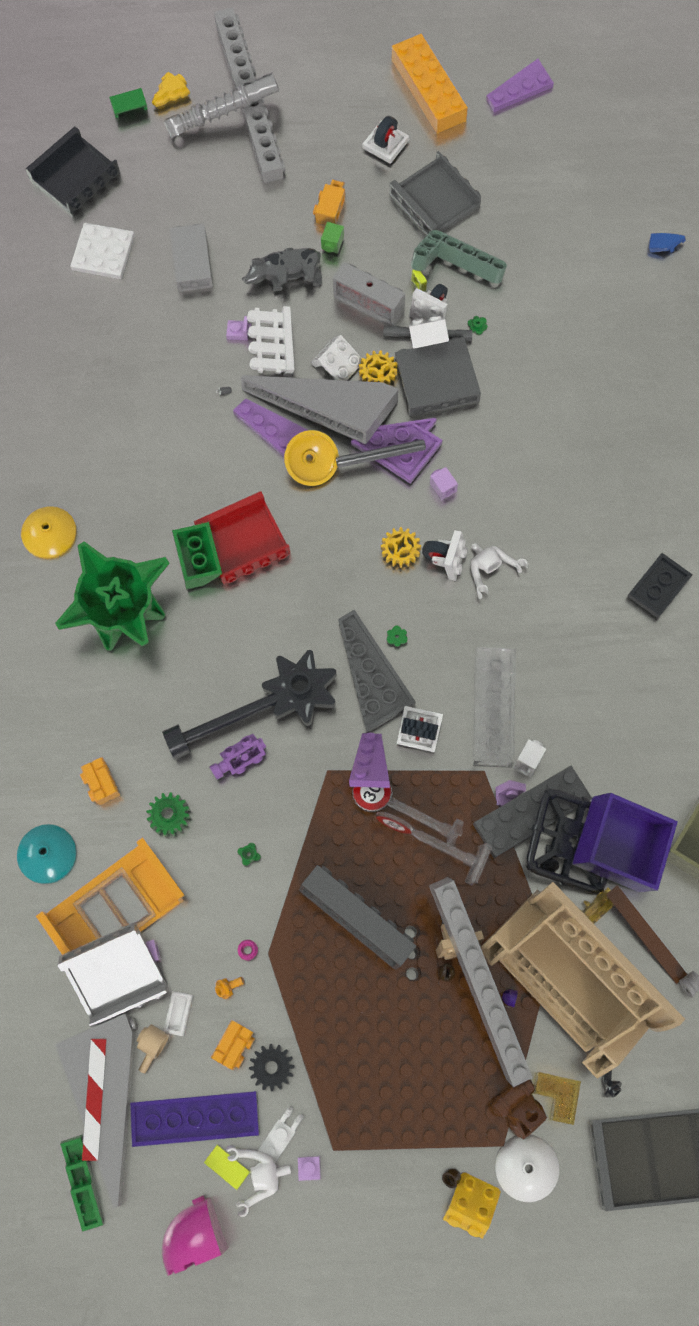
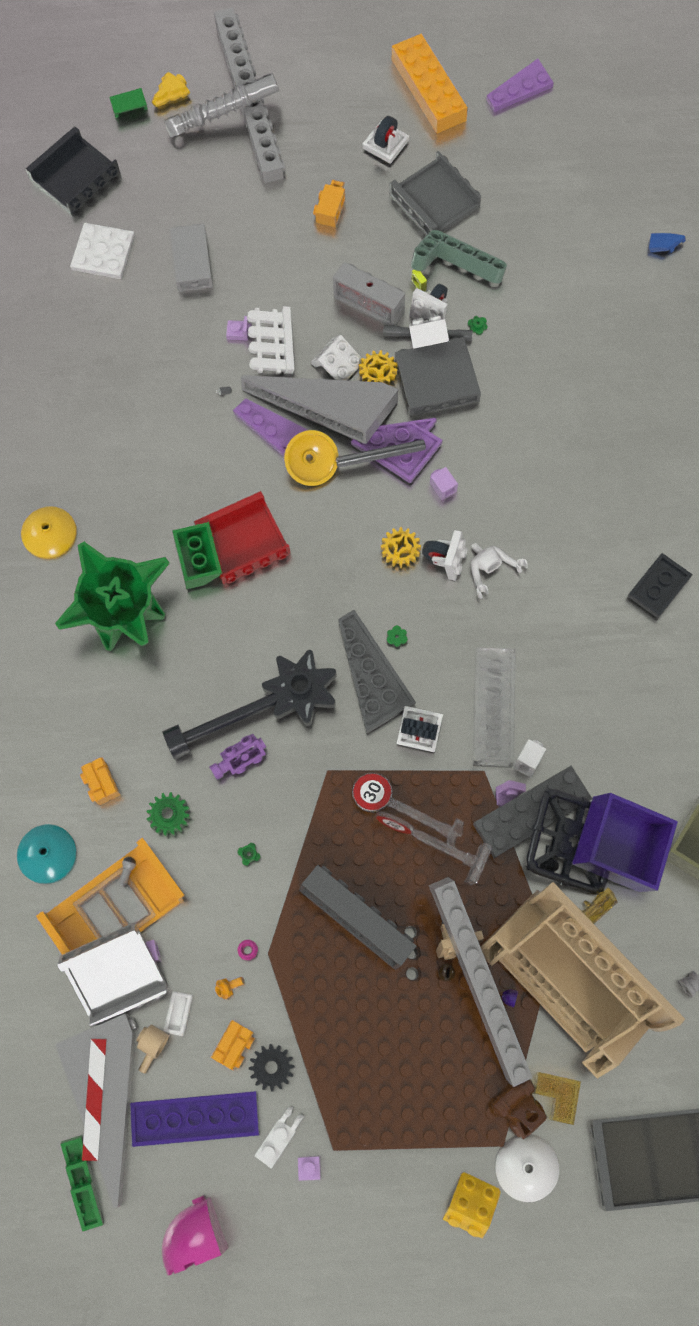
(128, 865): none -> light grey piece
(230, 1171): neon yellow tile -> none
(263, 1176): white piece -> none
(285, 266): dark grey animal -> none
(332, 237): bright green brick -> none
(370, 763): medium lavender wing -> none
(451, 1178): dark brown hinge -> none
(612, 1088): black plate -> none
(646, 934): reddish brown sticker -> none

